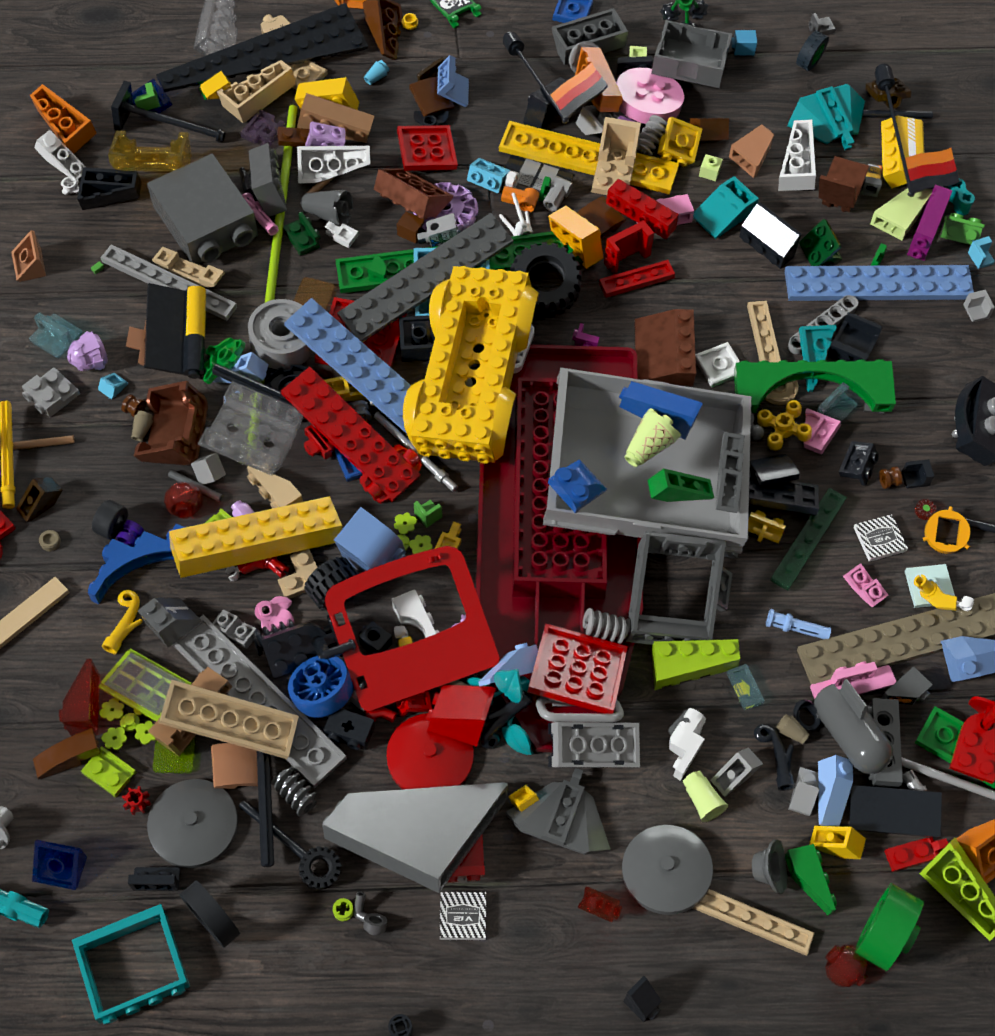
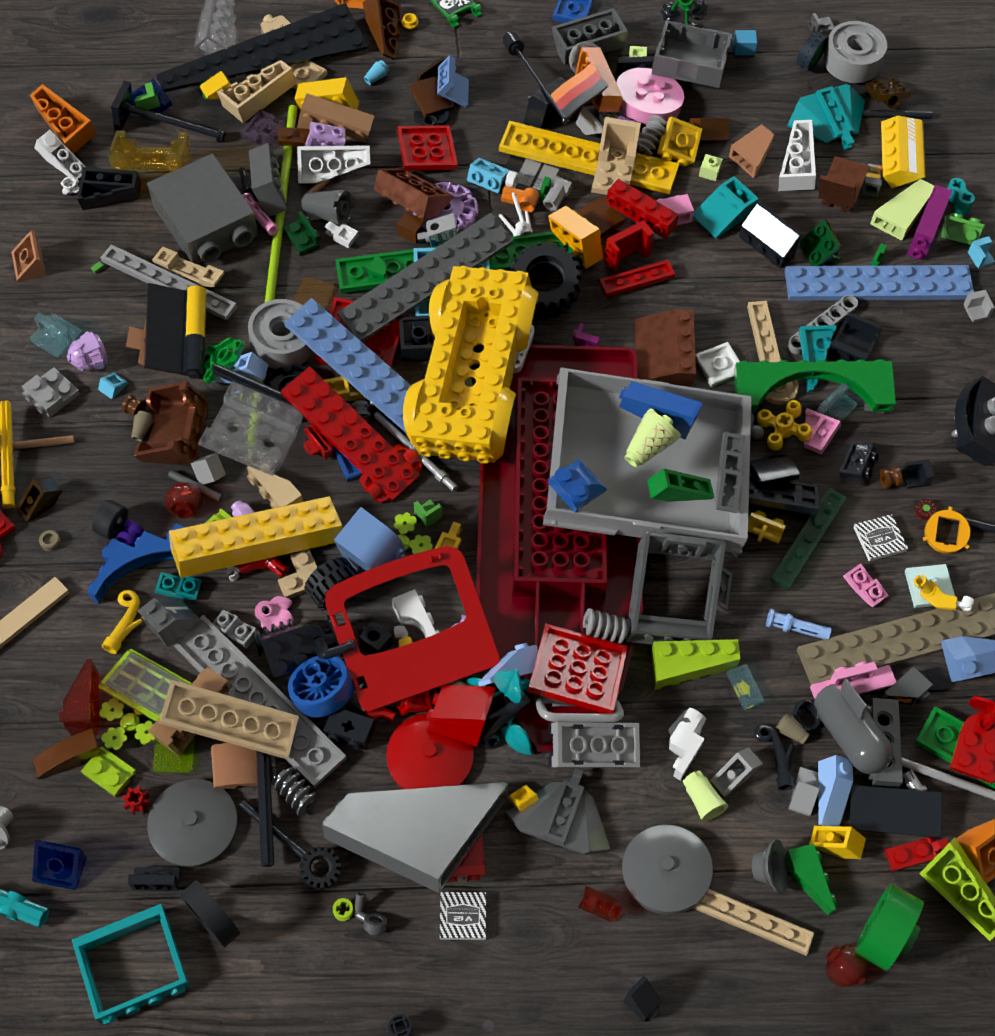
(178, 587): none -> teal slope
(855, 51): none -> light grey piece
(922, 169): flag -> none

